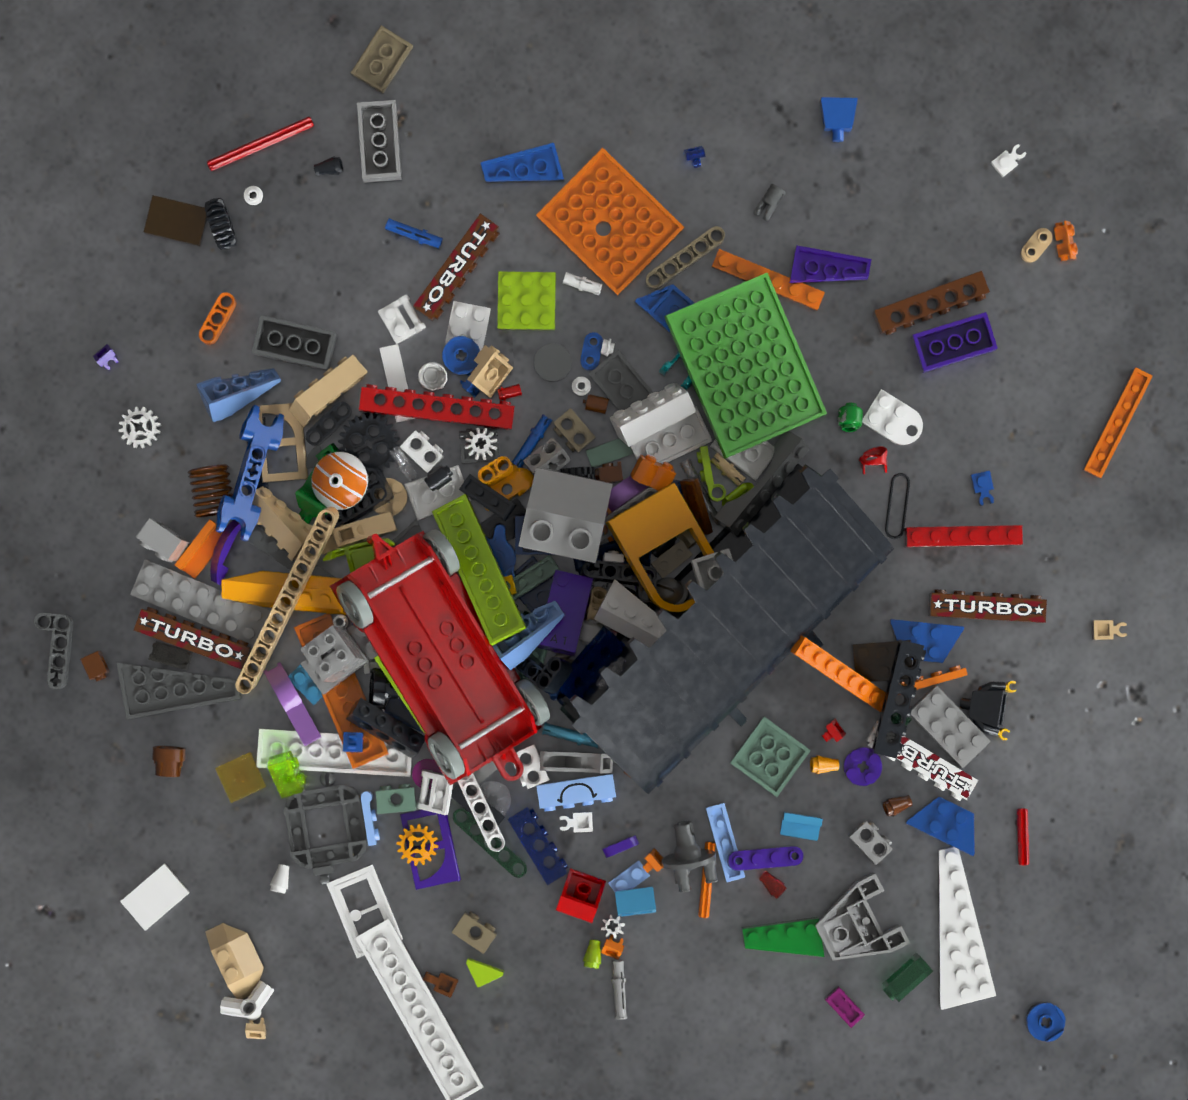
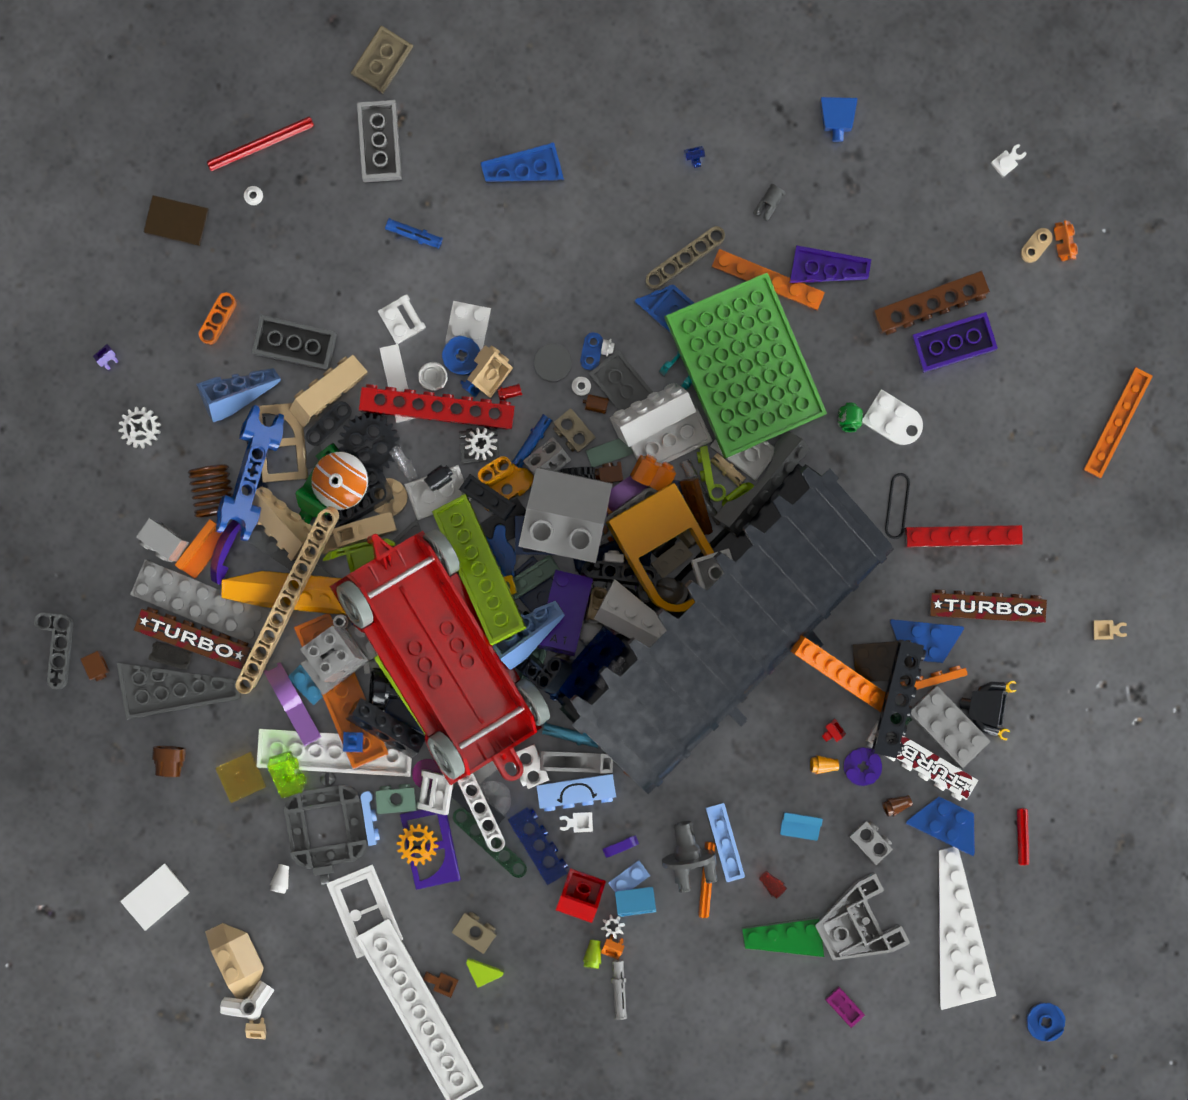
(220, 223): black gear -> none
(331, 166): black cone -> none
(418, 455): white brick -> none
(456, 267): brick -> none
(526, 300): lime plate -> none
(582, 283): white pin -> none
(610, 195): orange plate -> none
(654, 861): orange tile -> none
(765, 858): dark purple plate -> none
(770, 756): sand green plate -> none
(879, 452): red piece -> none
(906, 978): clear green window -> none
(982, 484): blue plate -> none

